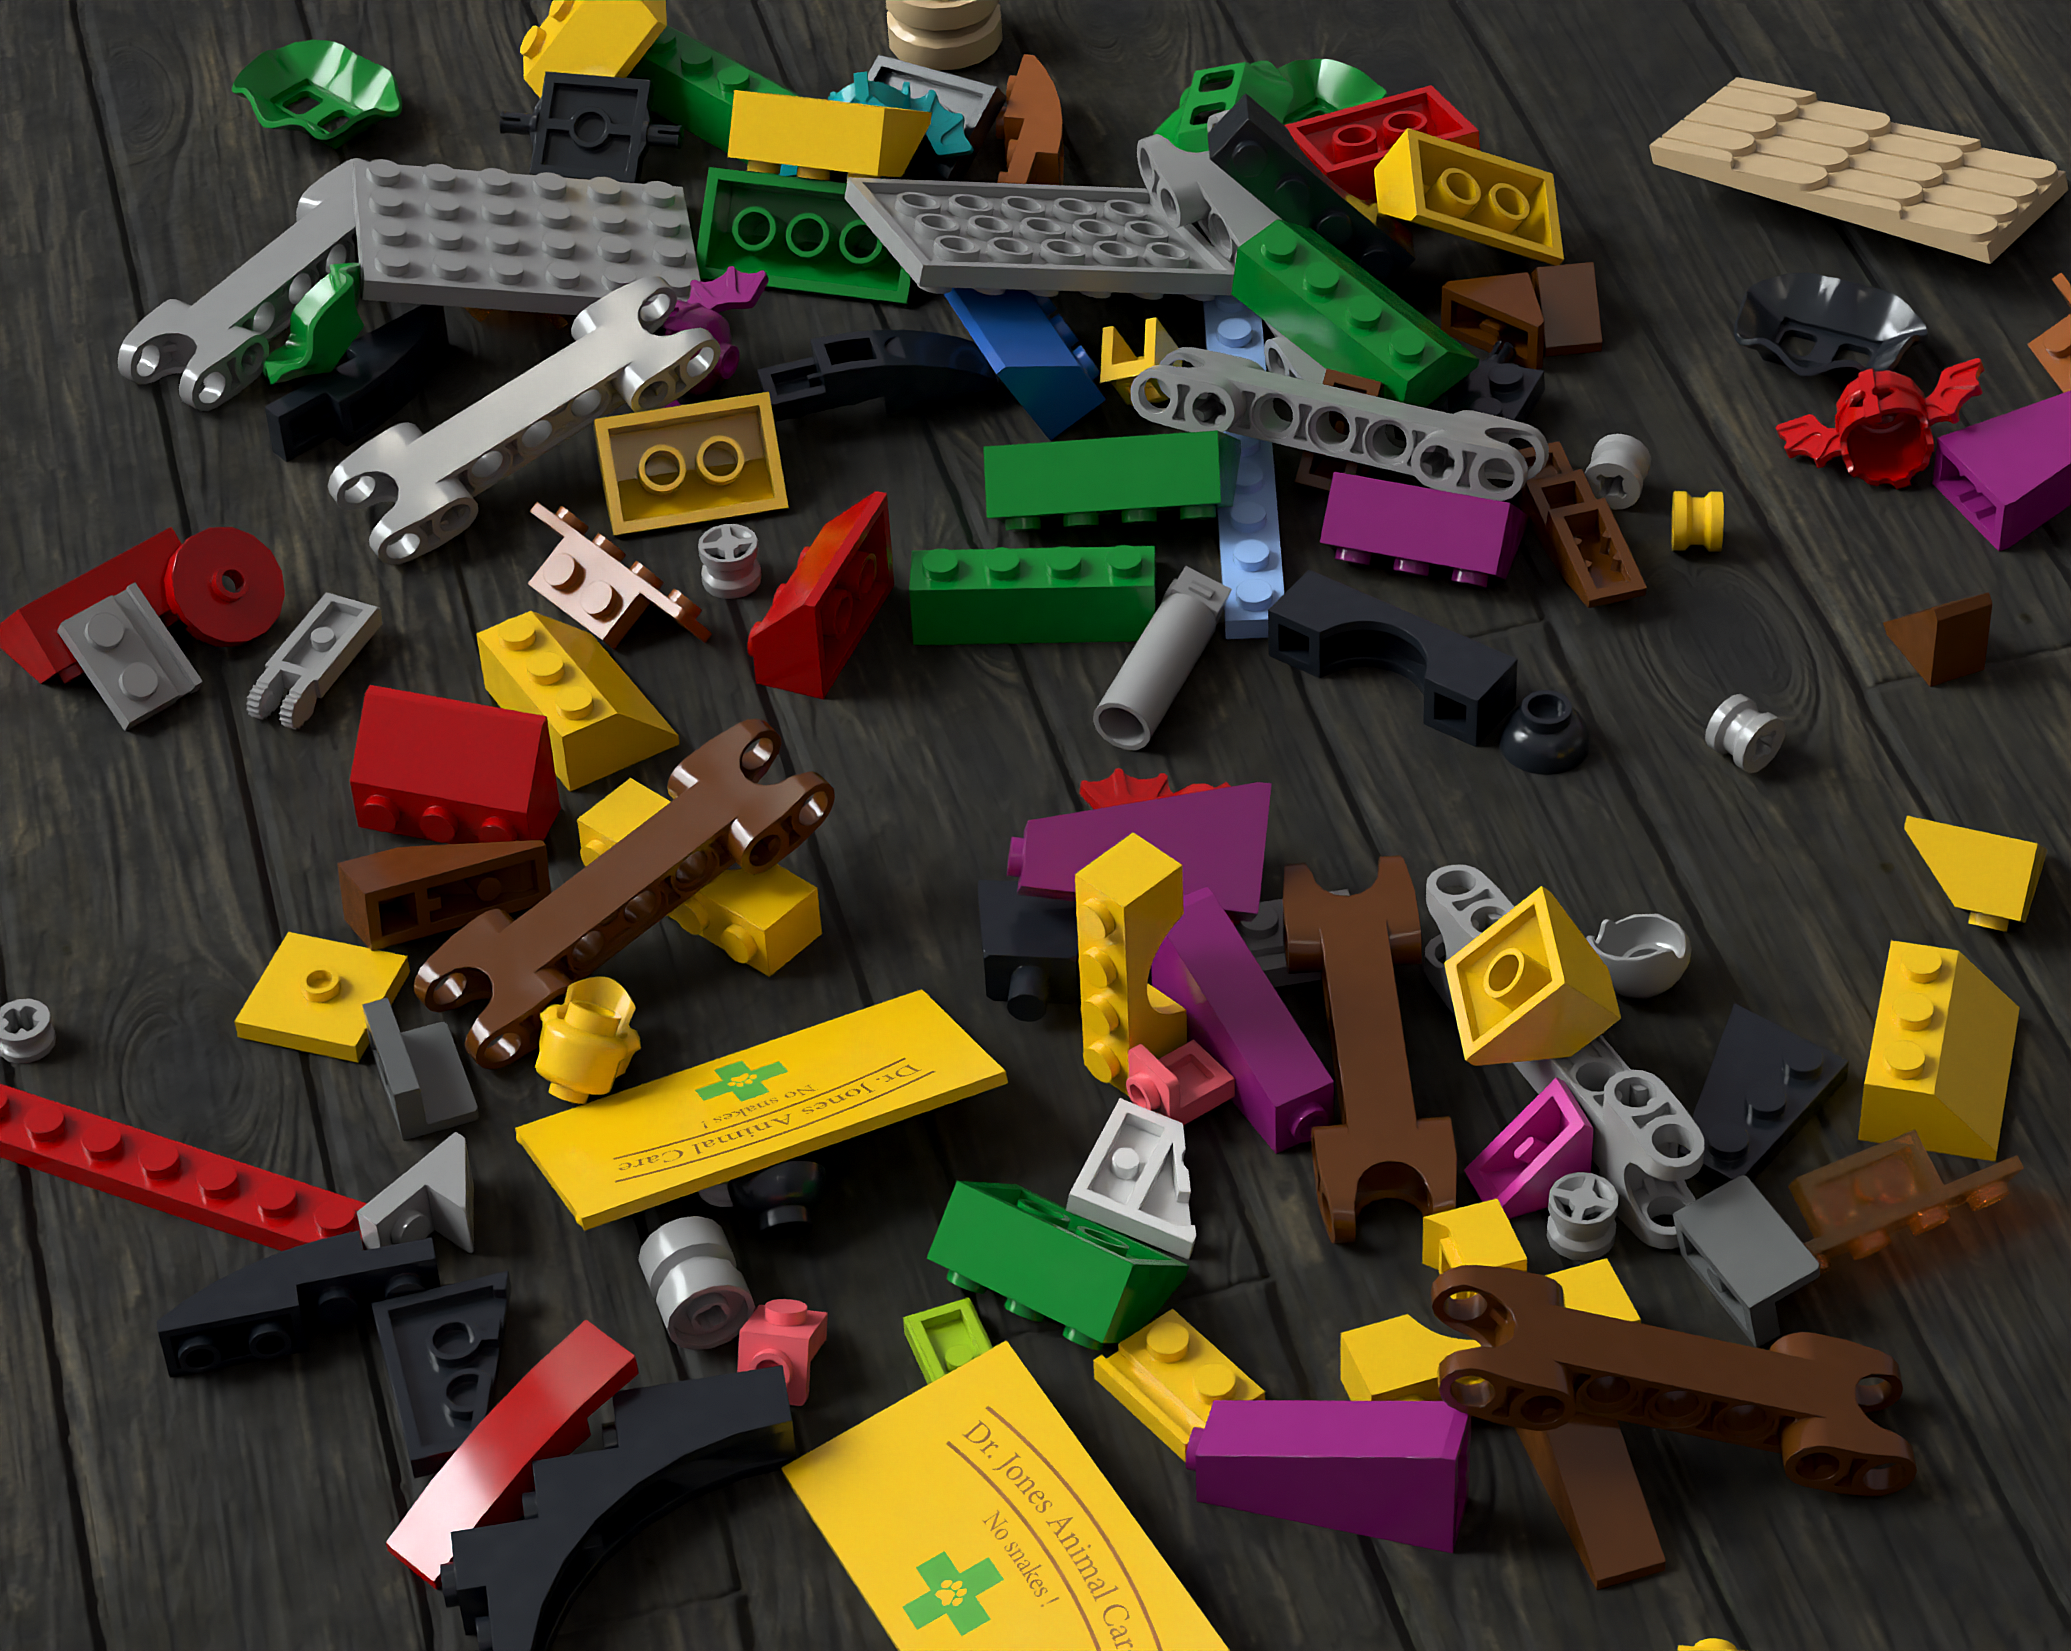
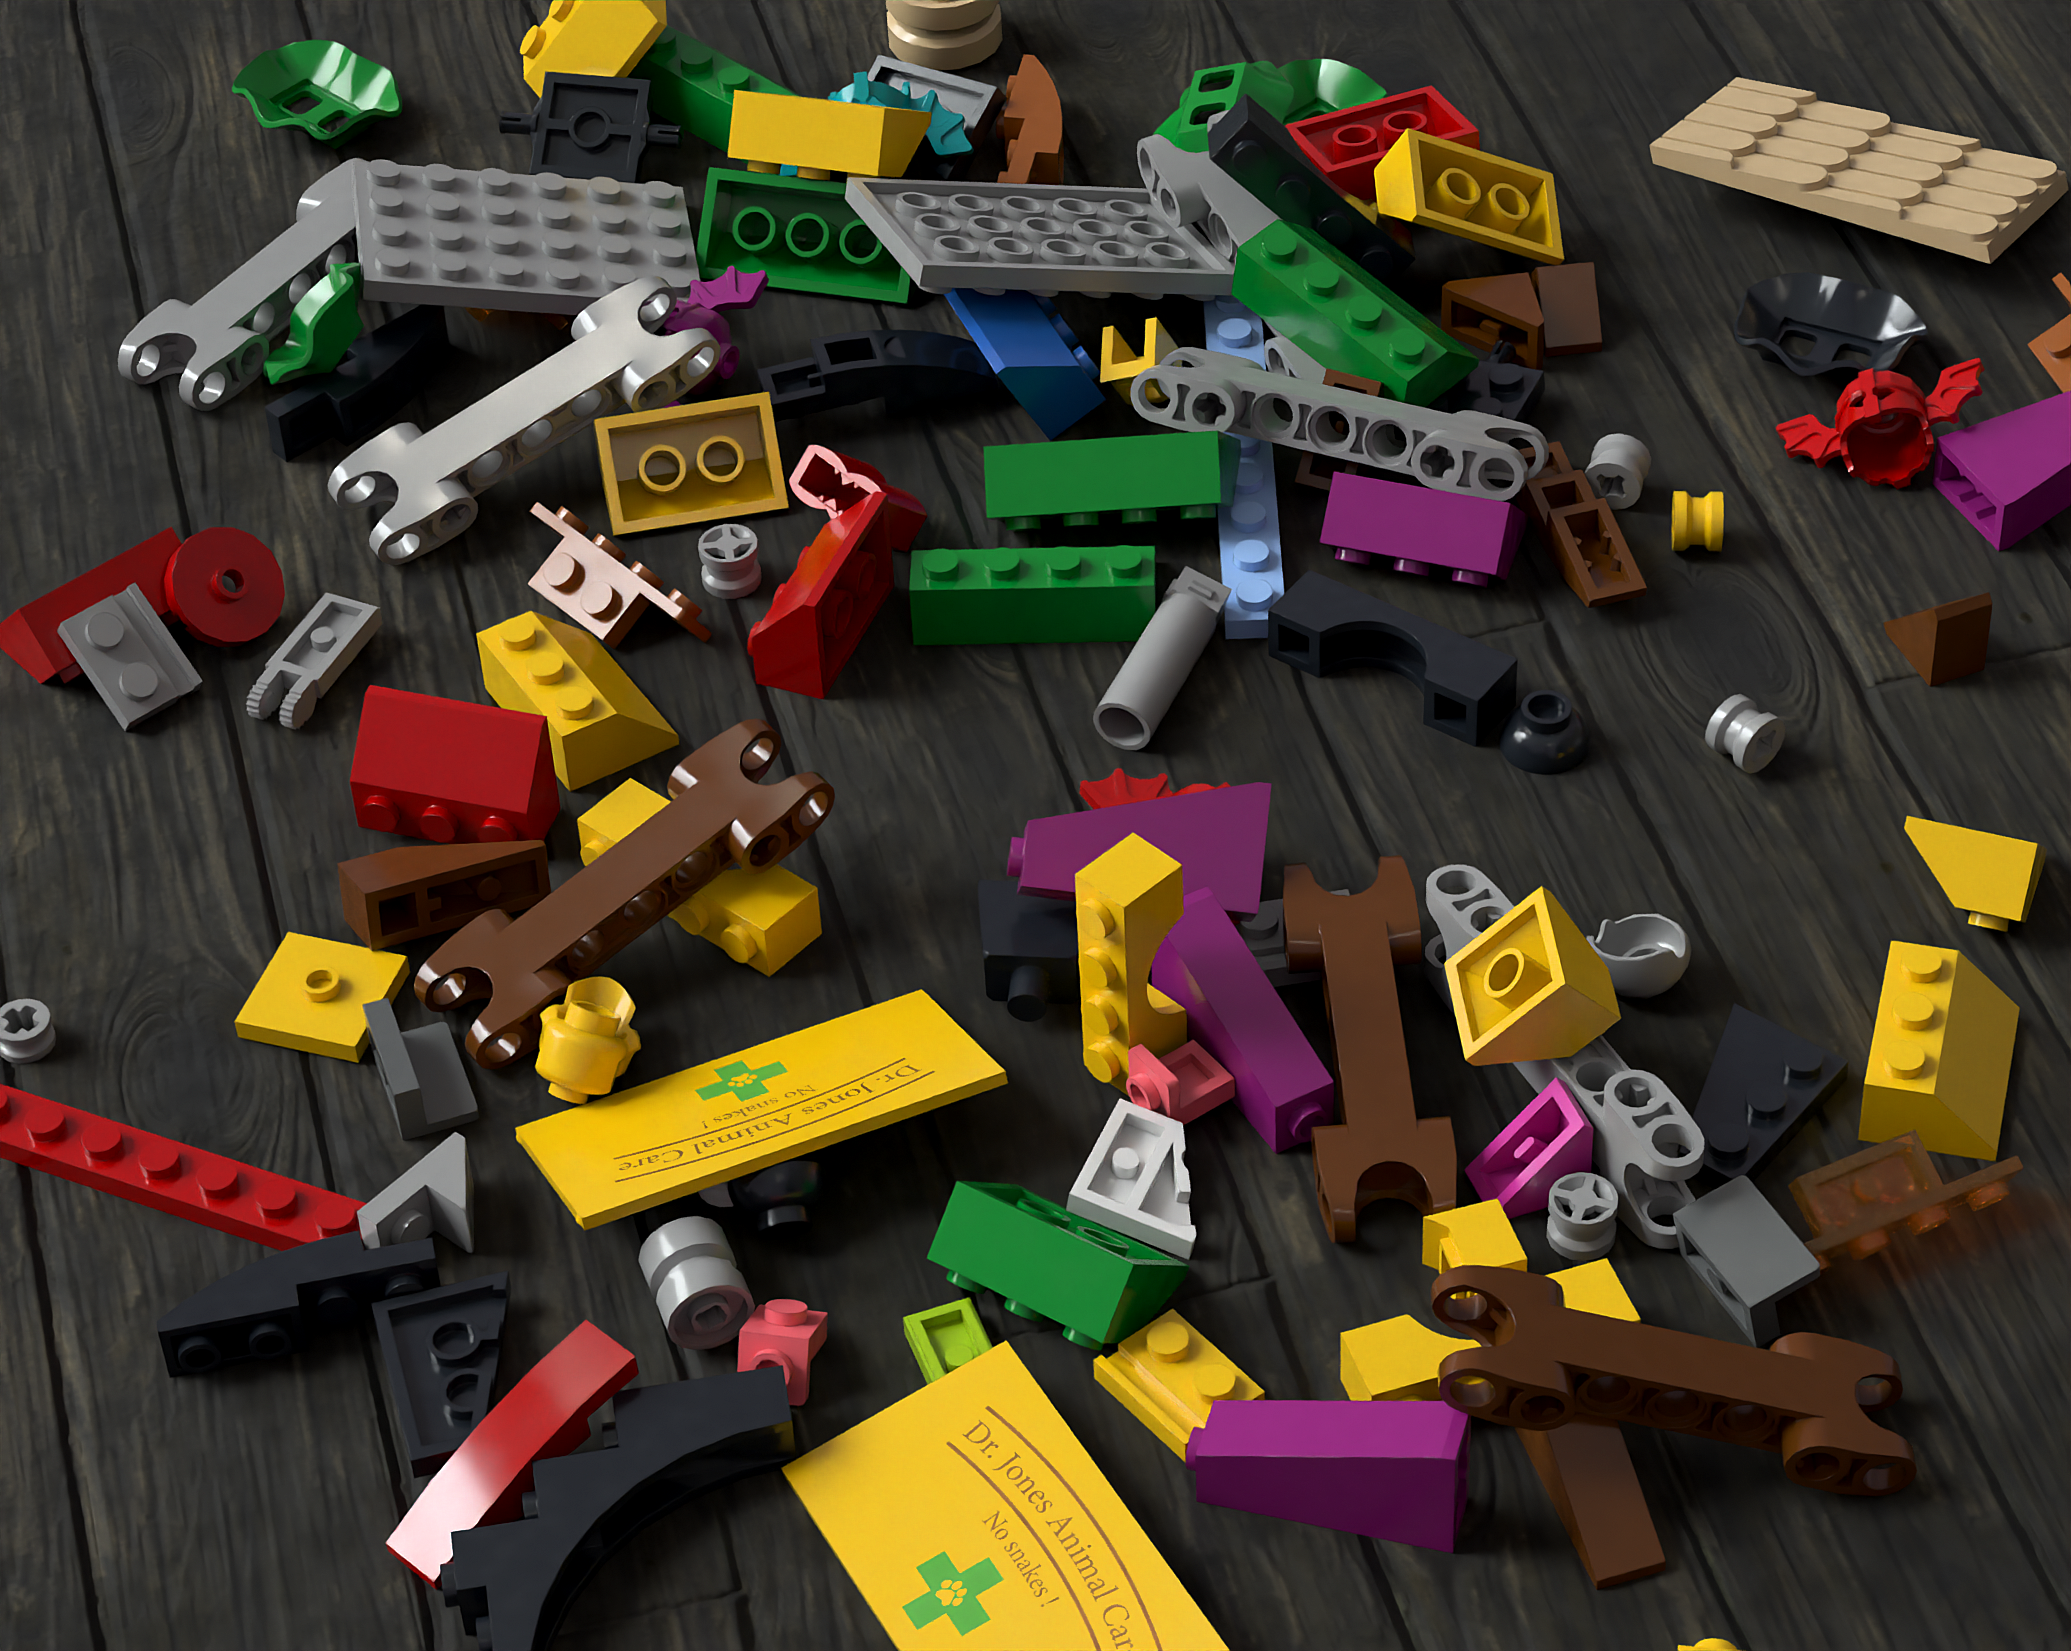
(838, 482): none -> red brick

